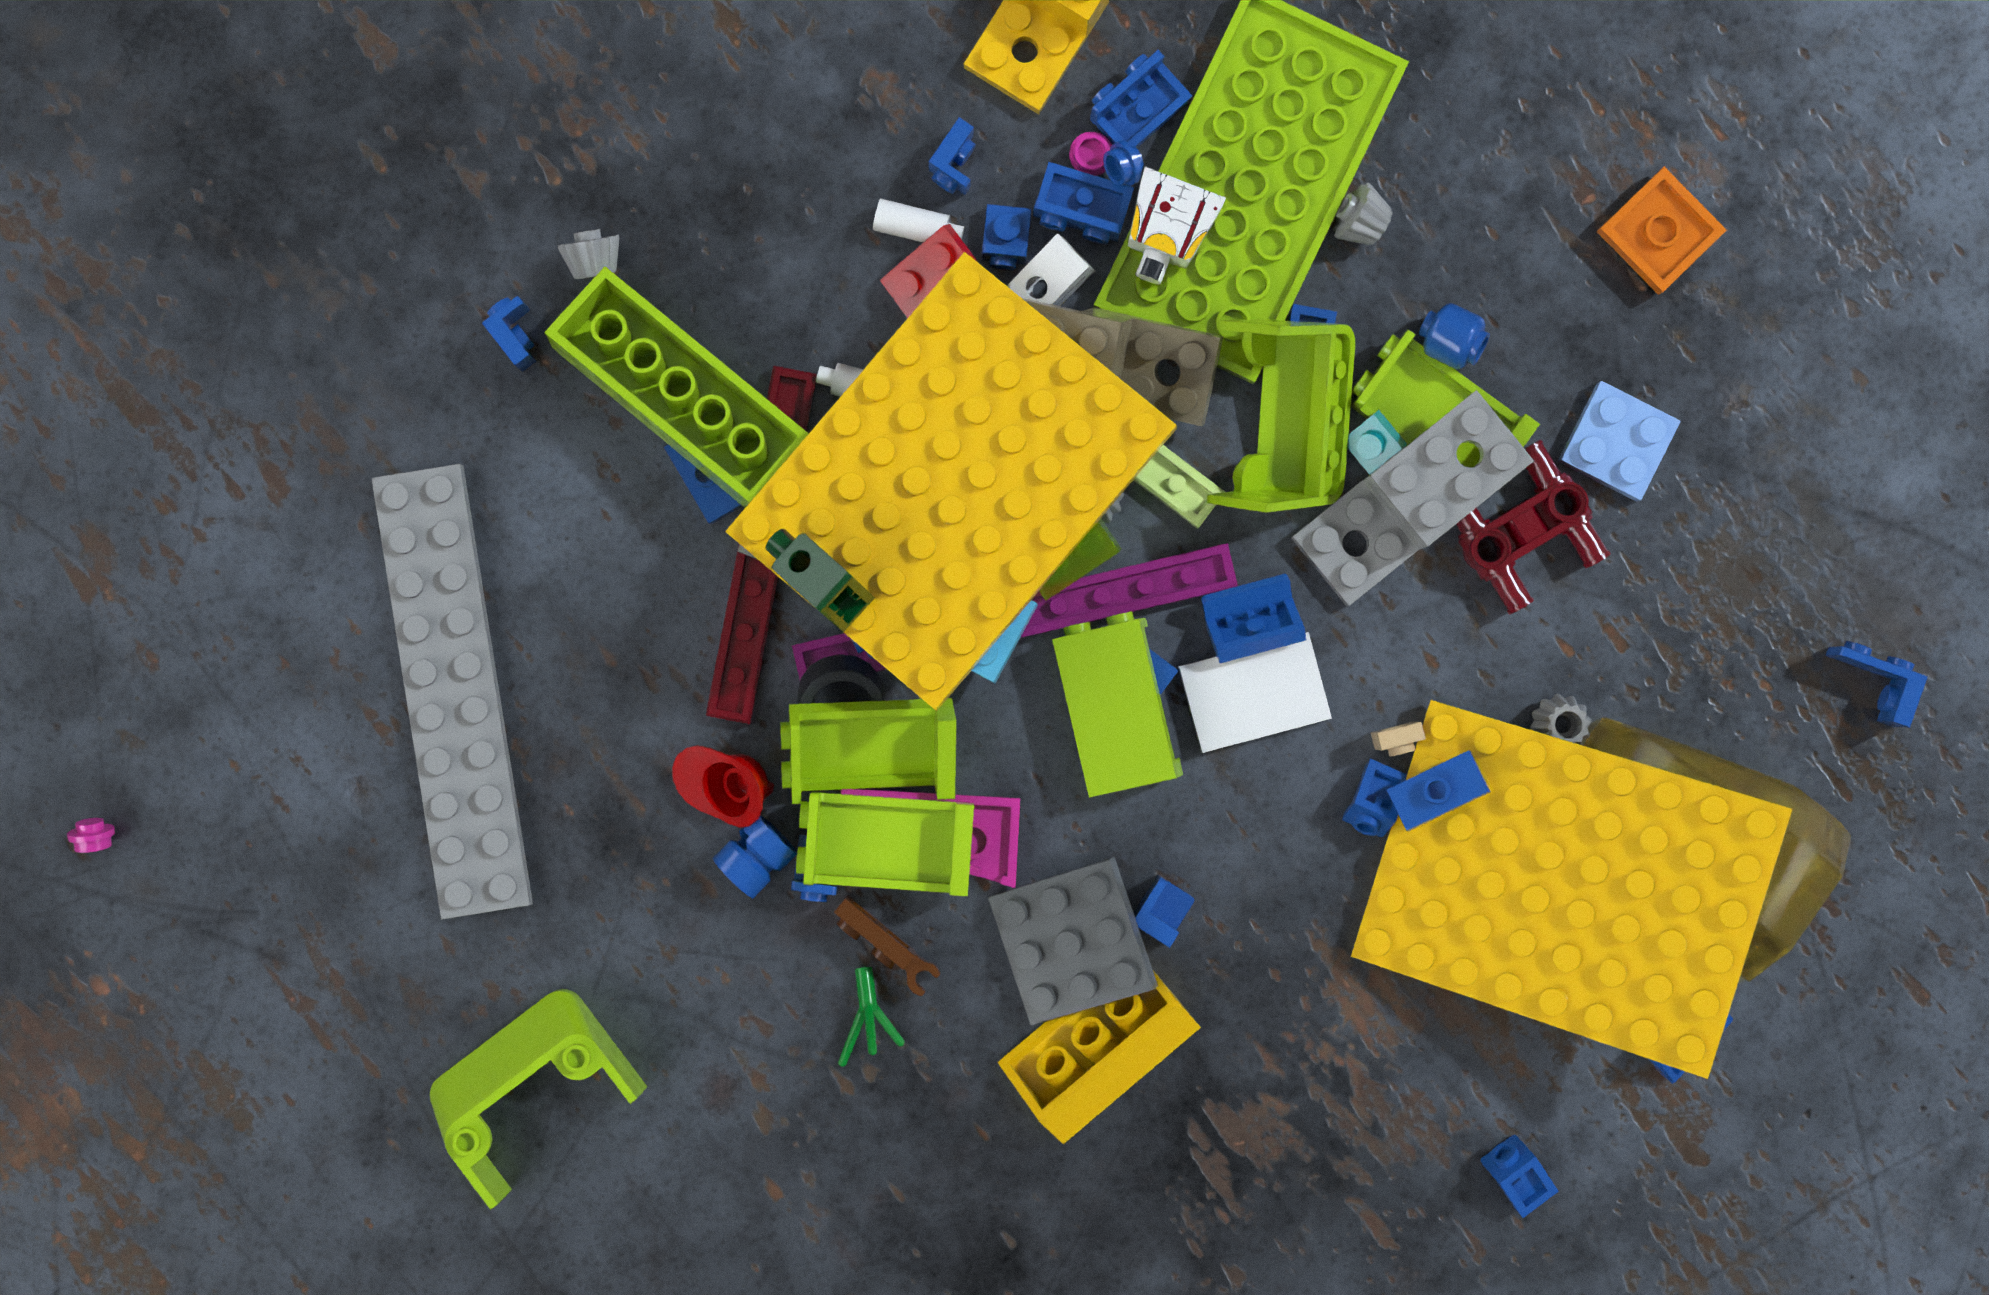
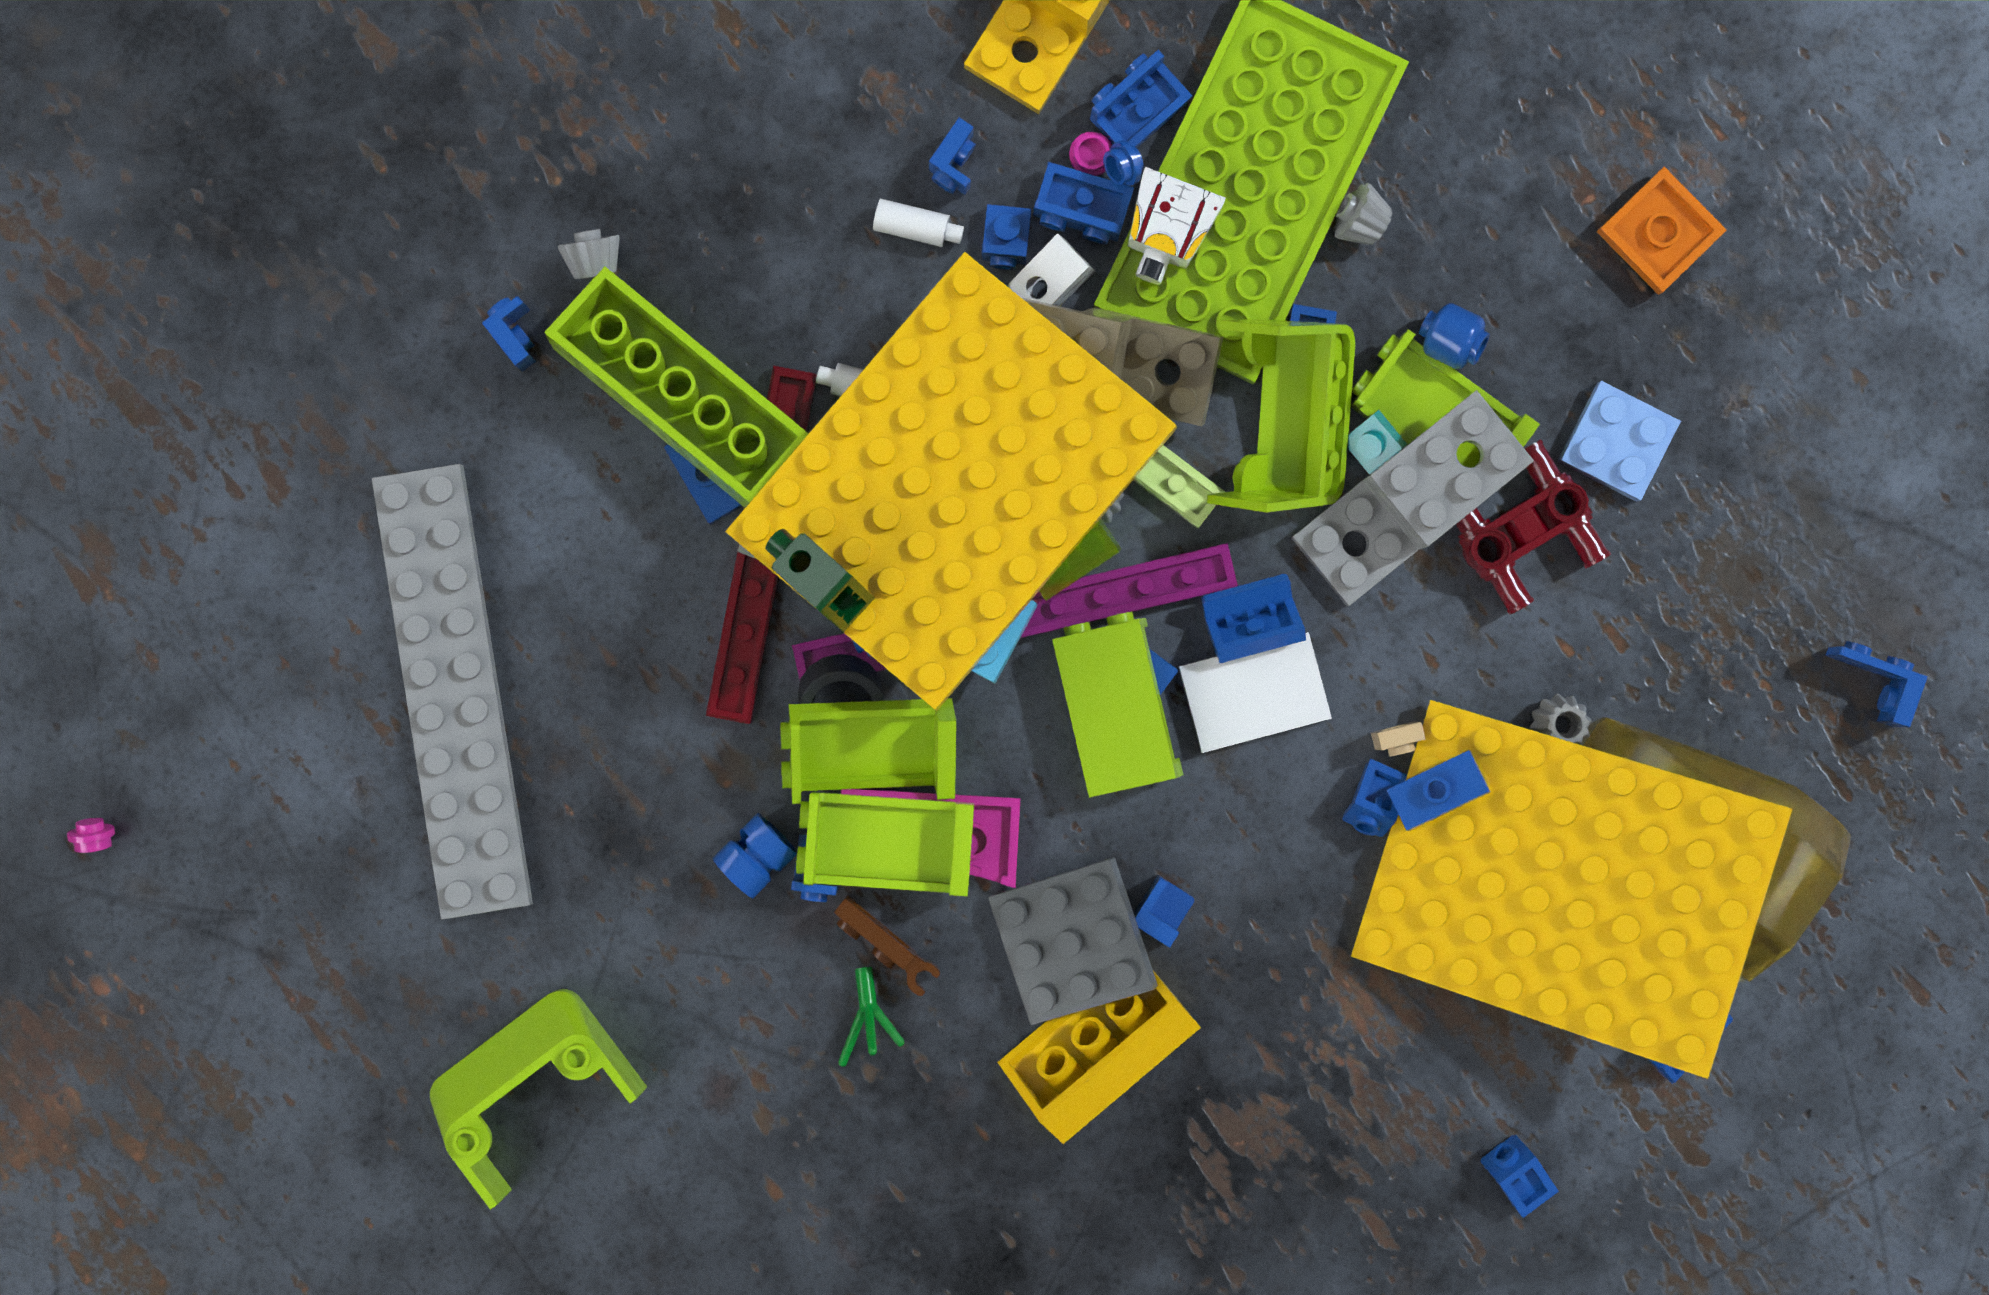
(722, 784): red piece -> none
(924, 268): wing -> none

